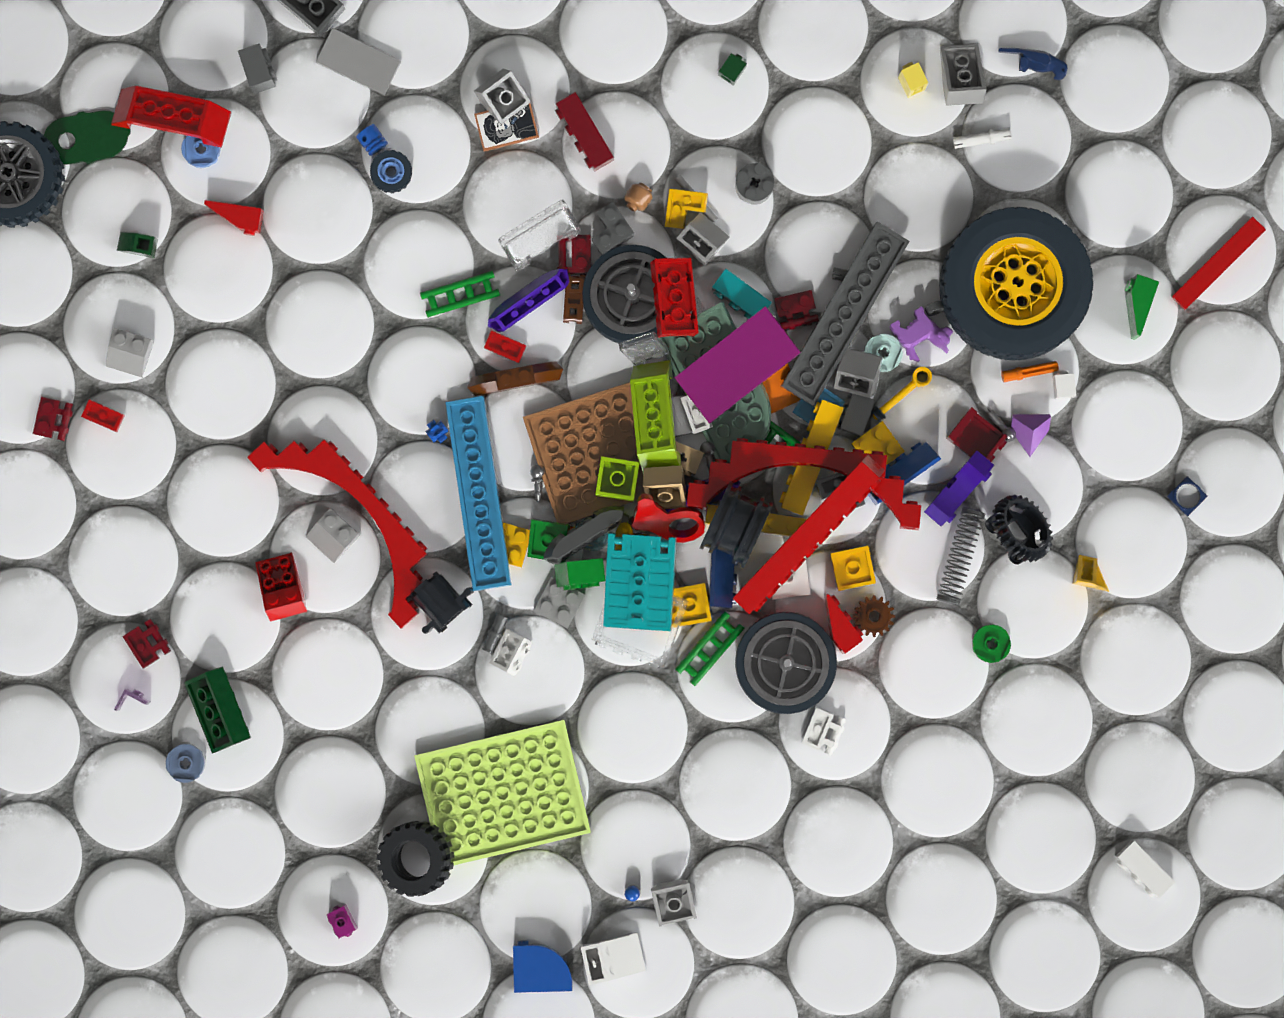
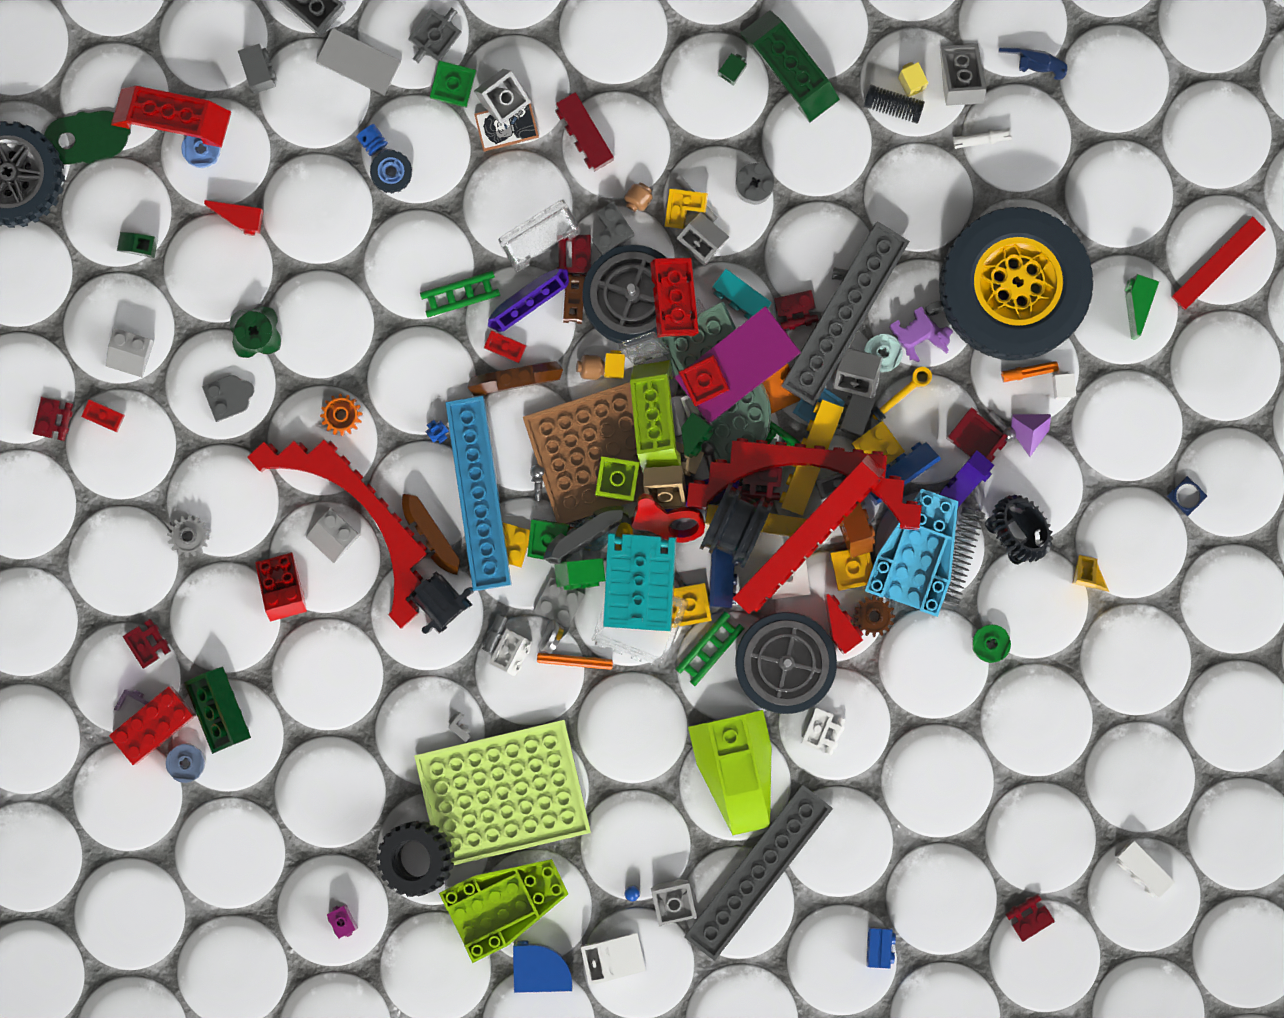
(152, 725): none -> red brick
(179, 531): none -> light grey gear
(228, 396): none -> dark grey plate
(265, 342): none -> dark green brick
(348, 422): none -> orange gear
(416, 512): none -> reddish brown brick
(435, 35): none -> dark grey plate
(453, 84): none -> green plate
(462, 731): none -> light grey bracket
(502, 904): none -> lime wedge
(552, 636): none -> flat silver piece
(577, 661): none -> orange axle
(590, 367): none -> medium nougat head
(614, 365): none -> yellow brick
(694, 433): none -> dark green slope
(704, 380): none -> red tile
(737, 768): none -> lime wedge
(758, 872): none -> dark grey plate
(769, 478): none -> dark red plate
(791, 65): none -> dark green slope
(857, 532): none -> dark orange brick
(874, 93): none -> black piece
(879, 947): none -> blue brick
(918, 563): none -> medium azure wedge
(1033, 922): none -> dark red plate

